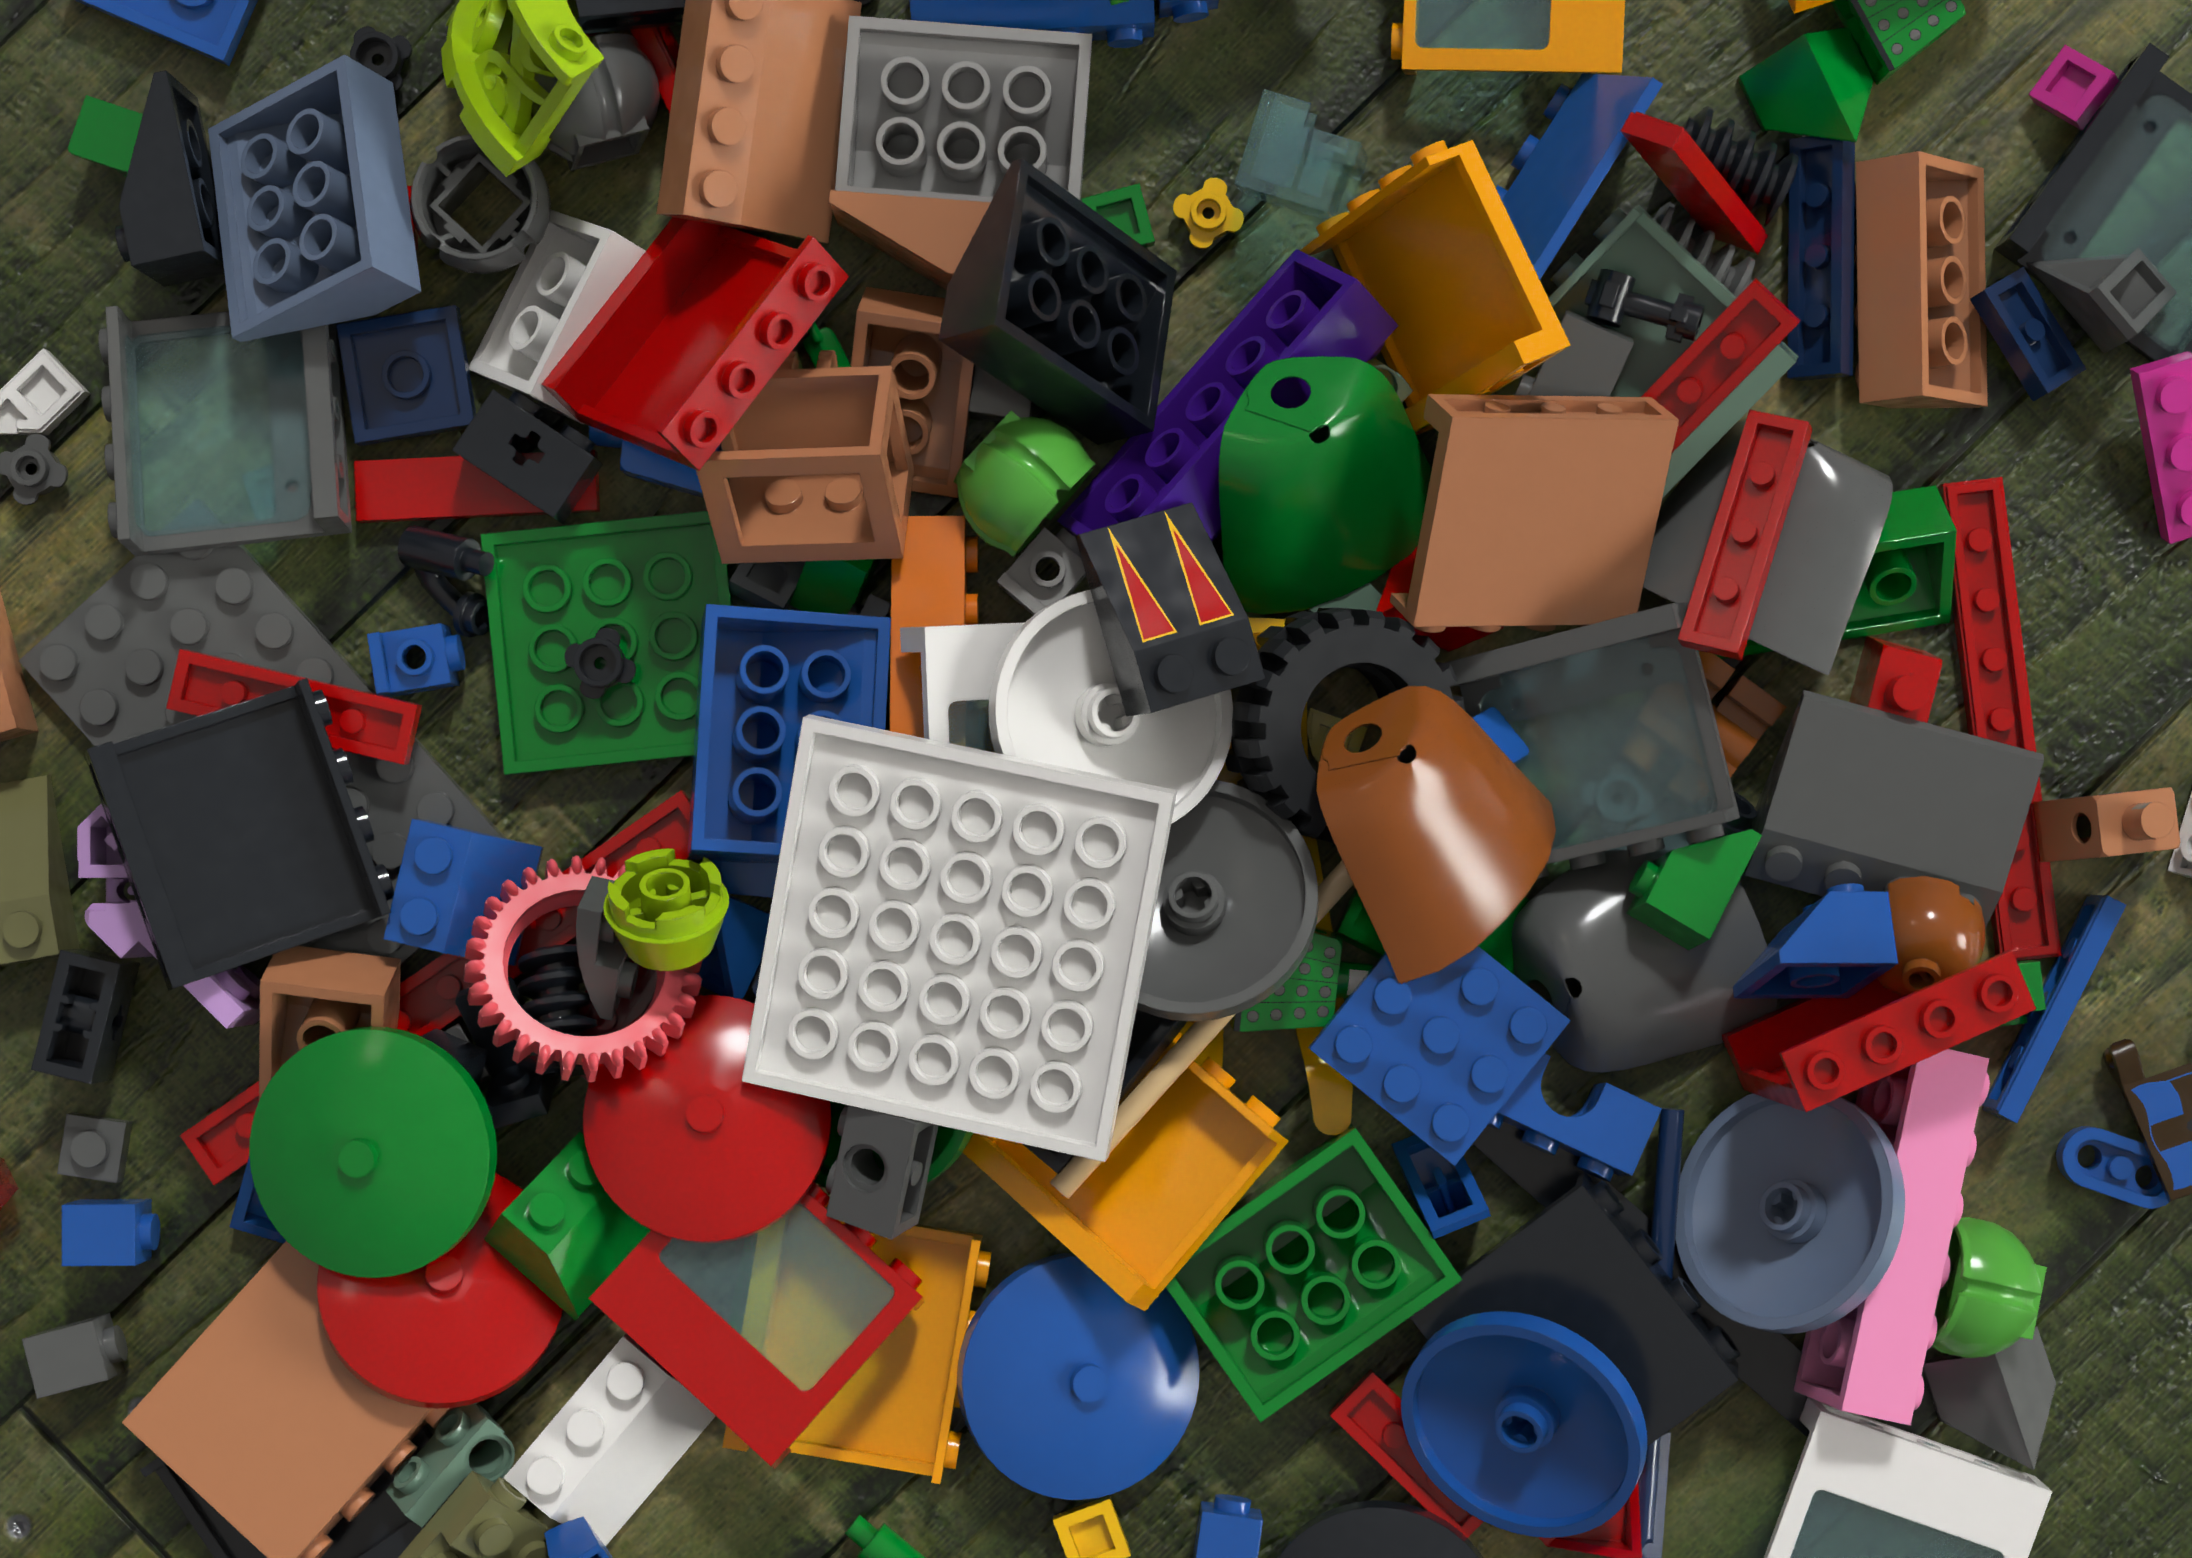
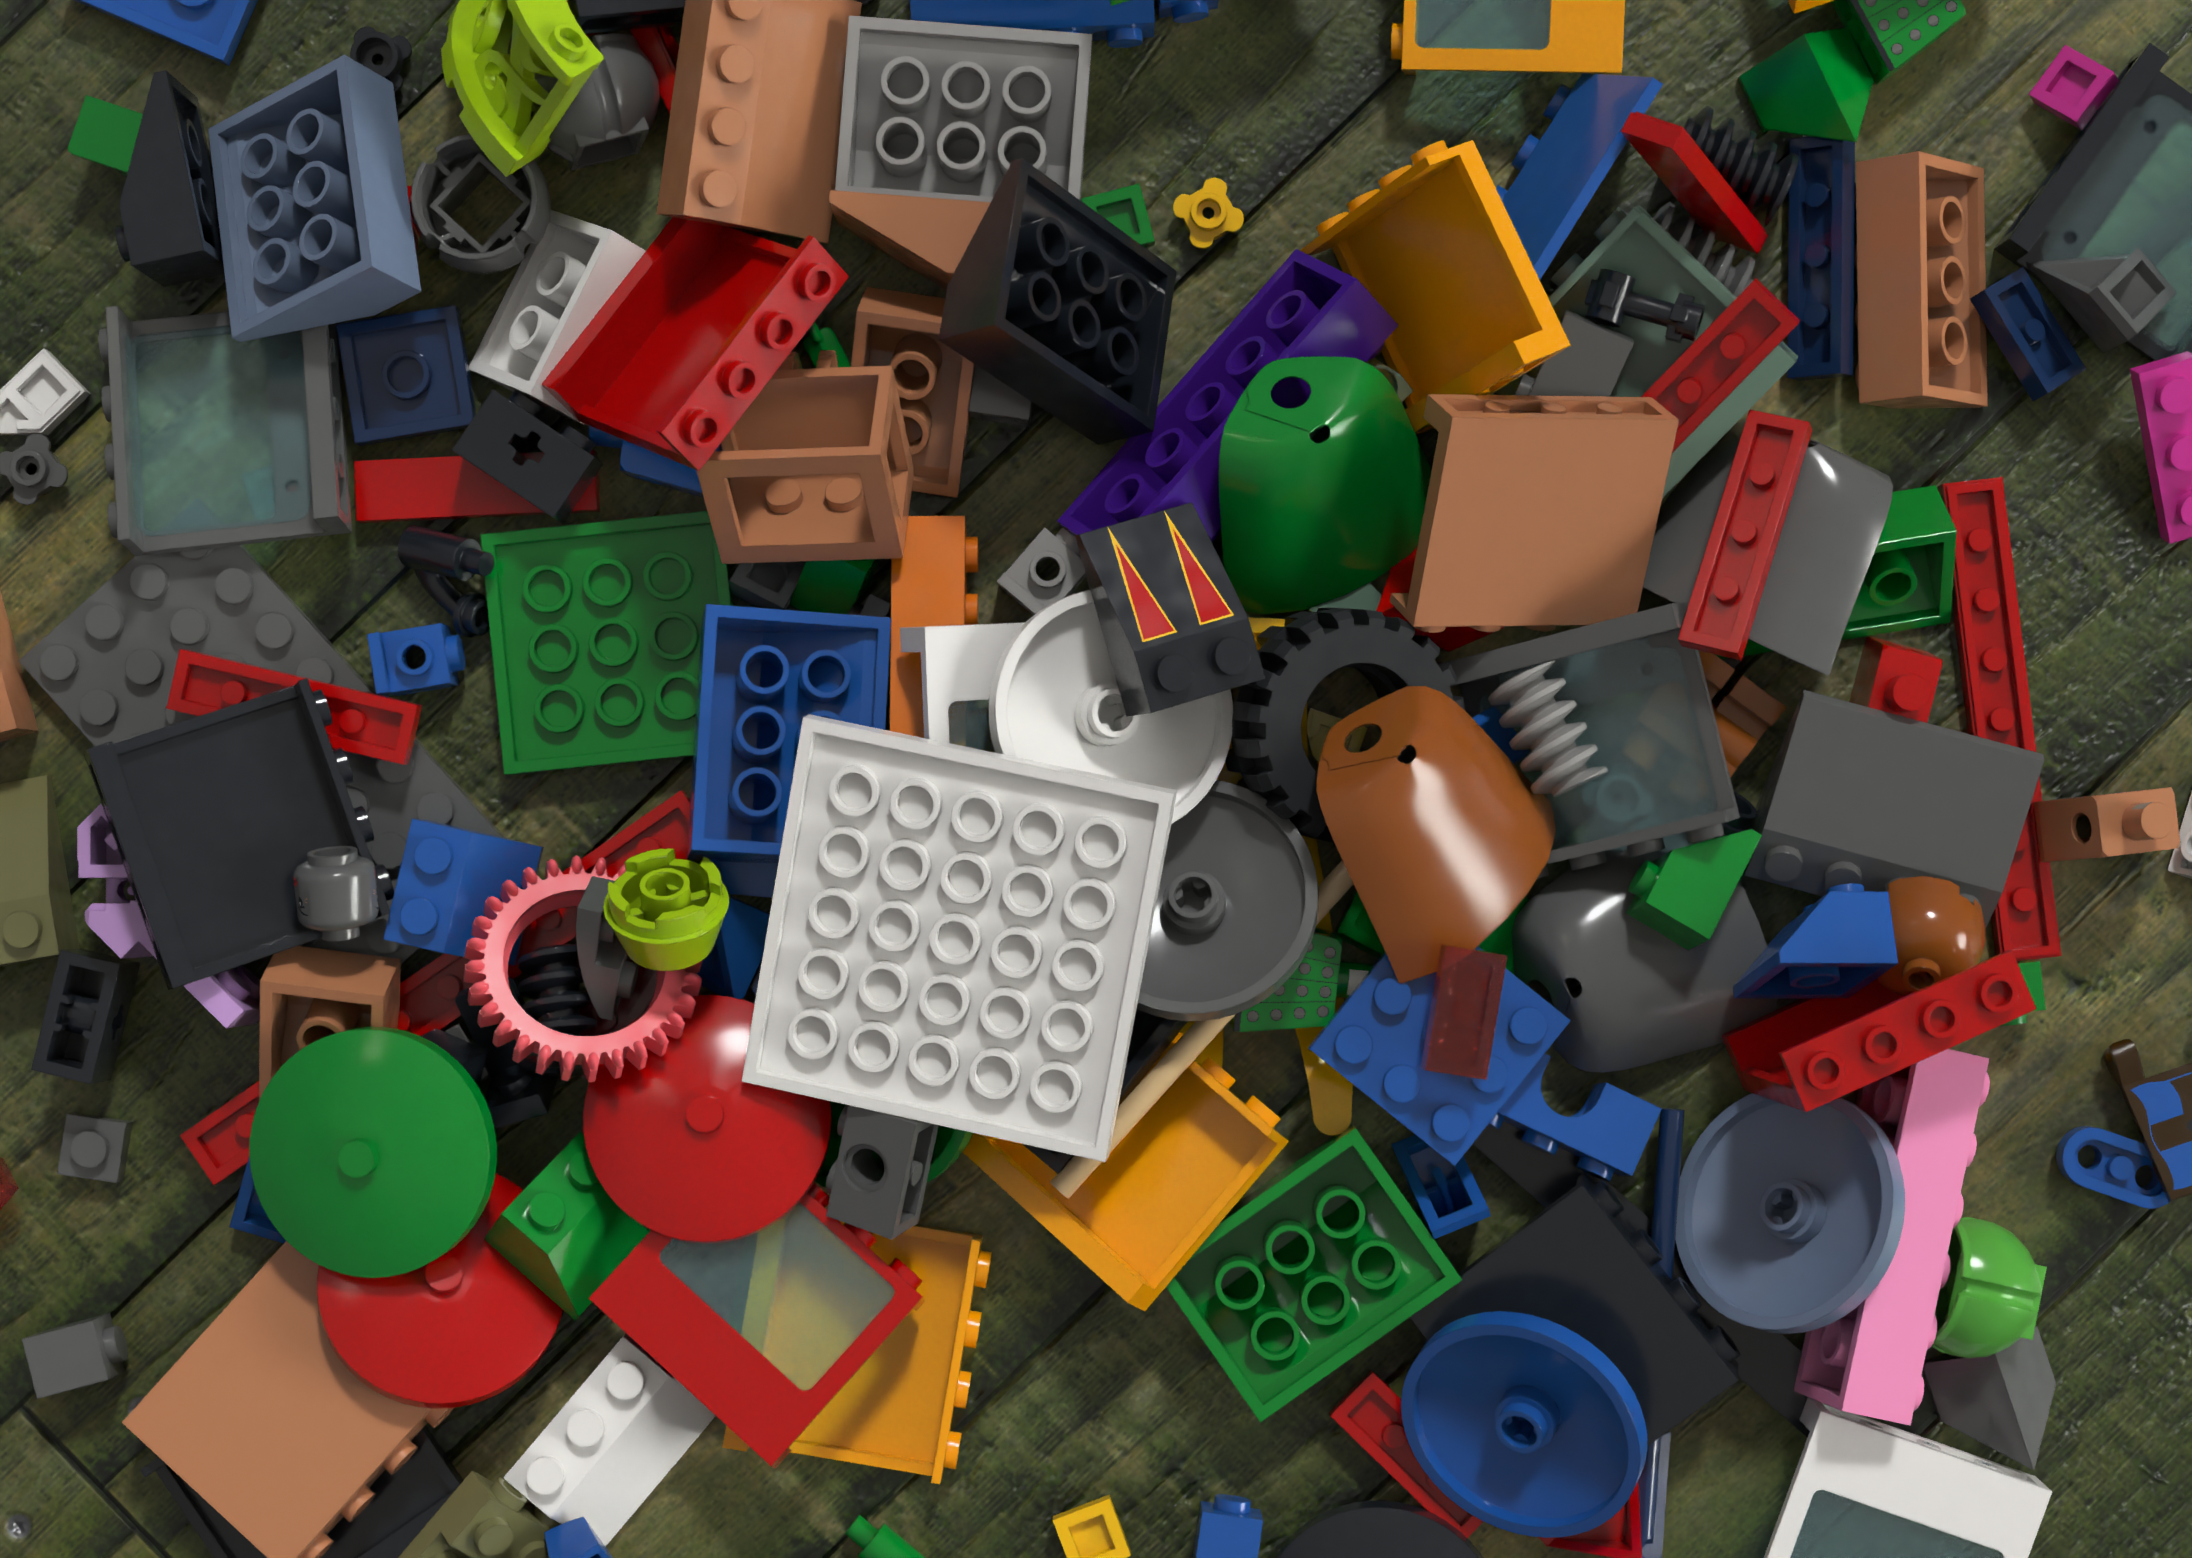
(109, 1232): blue brick -> none
(336, 892): none -> dark grey head
(446, 1460): sand green plate -> none
(583, 658): black plate -> none
(1019, 478): bright green piece -> none
(1074, 1381): blue dish -> none
(1295, 163): clear light blue plate -> none
(1464, 1011): none -> clear red plate
(1546, 732): none -> light grey piece
(2061, 994): blue tile -> none

